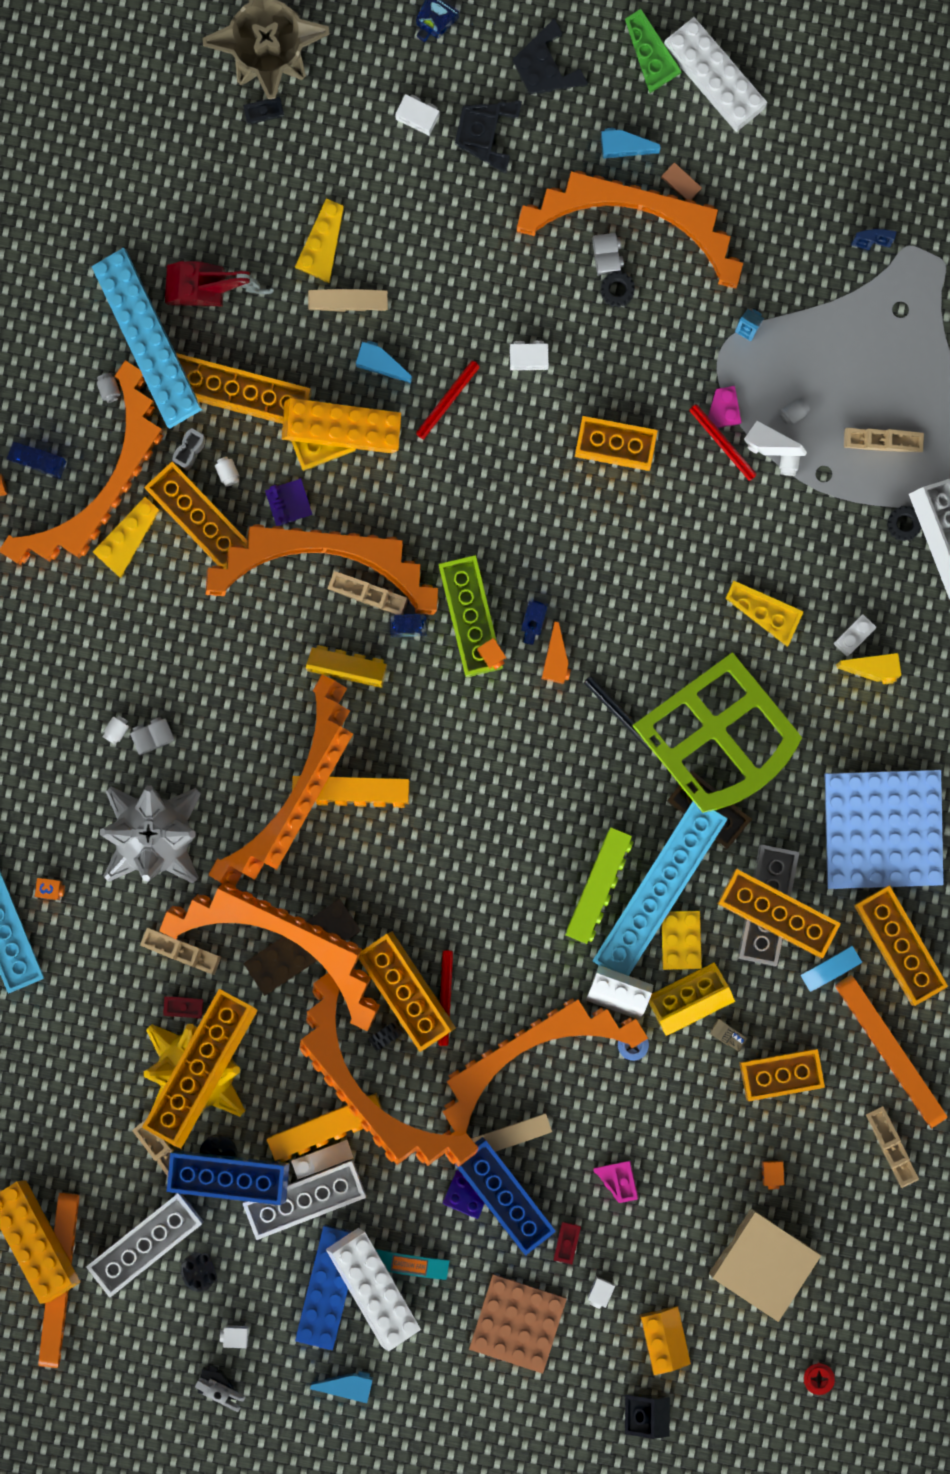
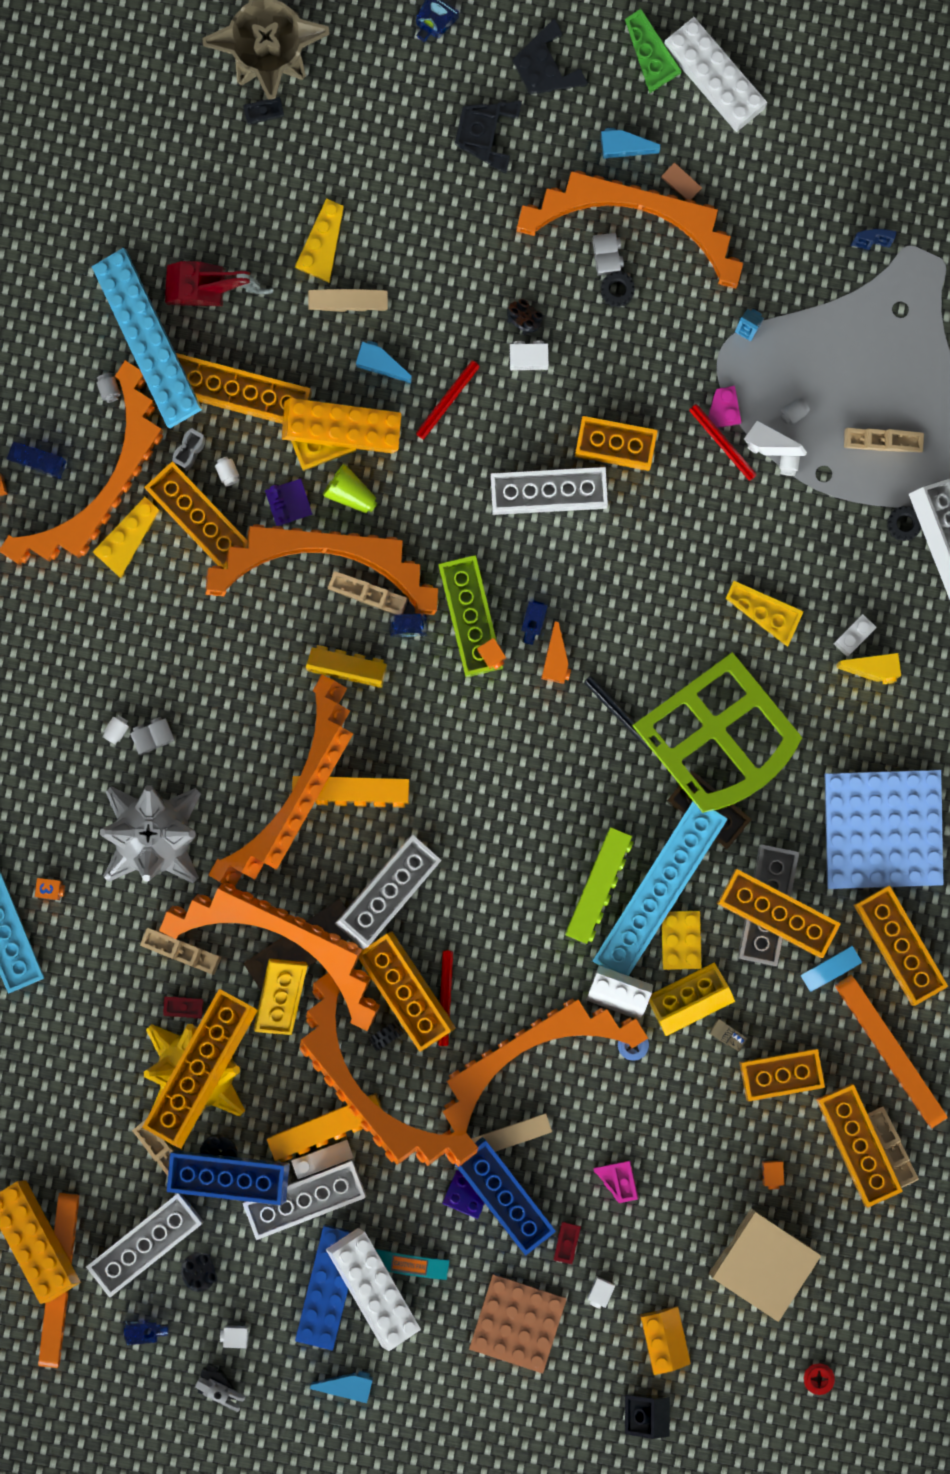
(135, 1330): none -> clear blue torso
(280, 996): none -> yellow tile
(350, 491): none -> lime cone
(388, 892): none -> white brick
(417, 114): white brick -> none
(524, 316): none -> black plate
(549, 491): none -> white brick
(859, 1145): none -> light orange brick

